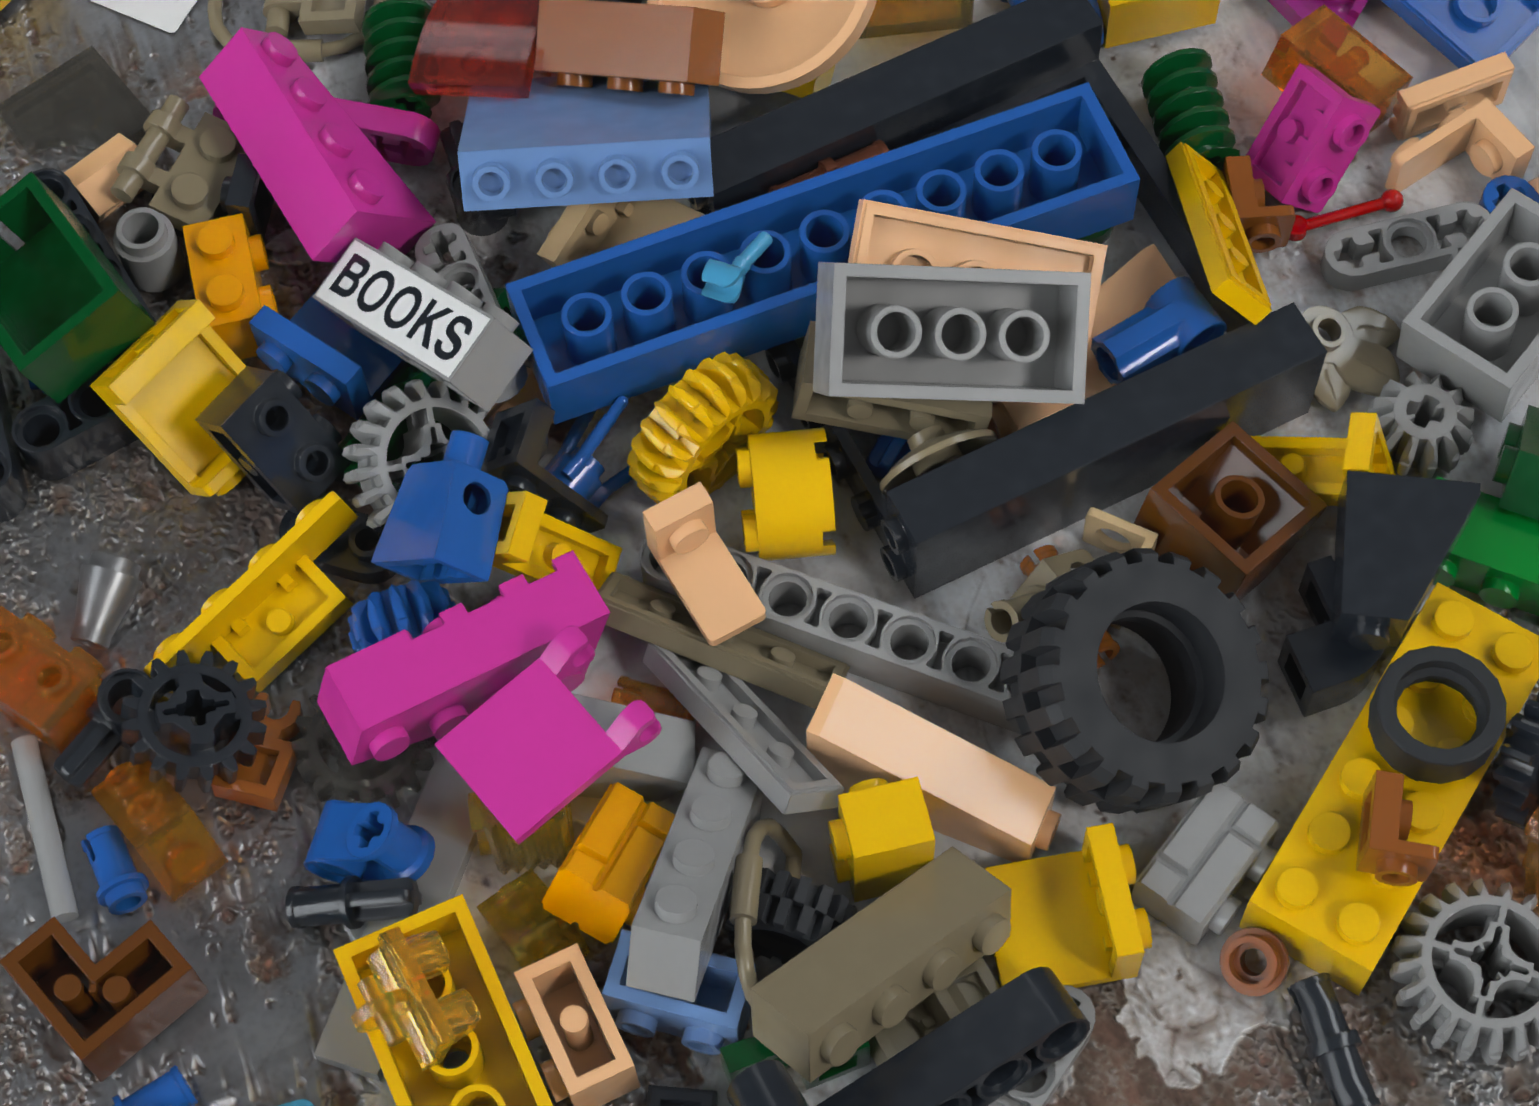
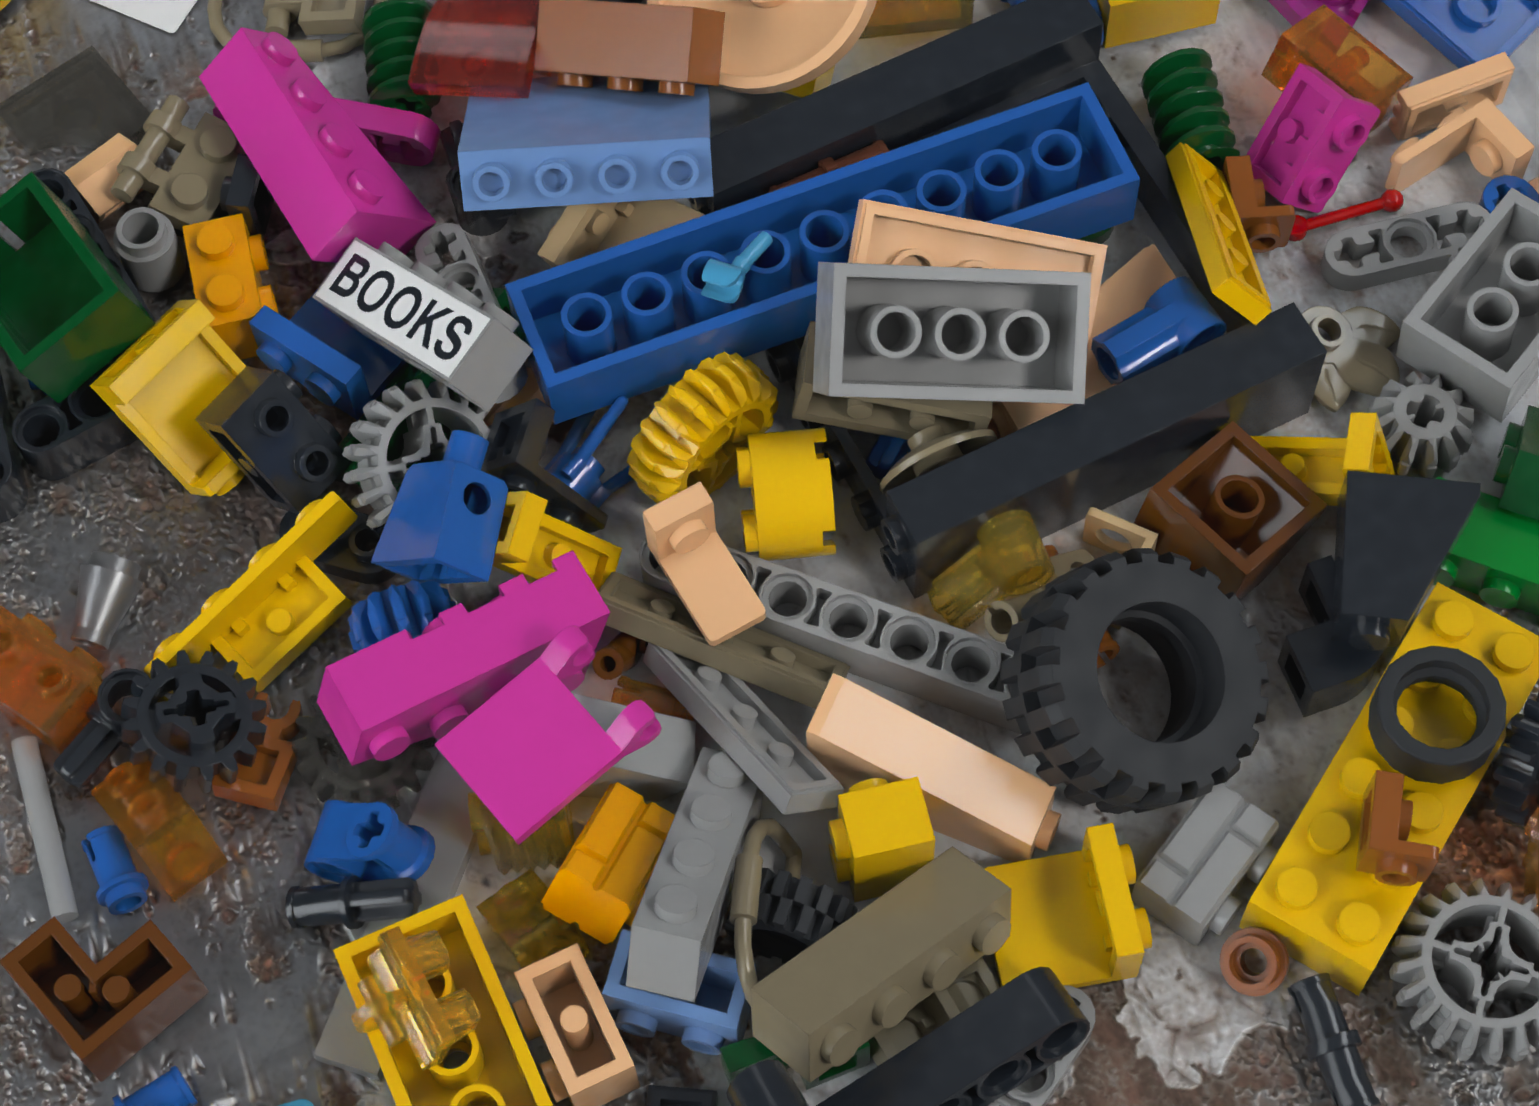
(618, 656): none -> reddish brown arm
(1004, 564): none -> clear yellow piece

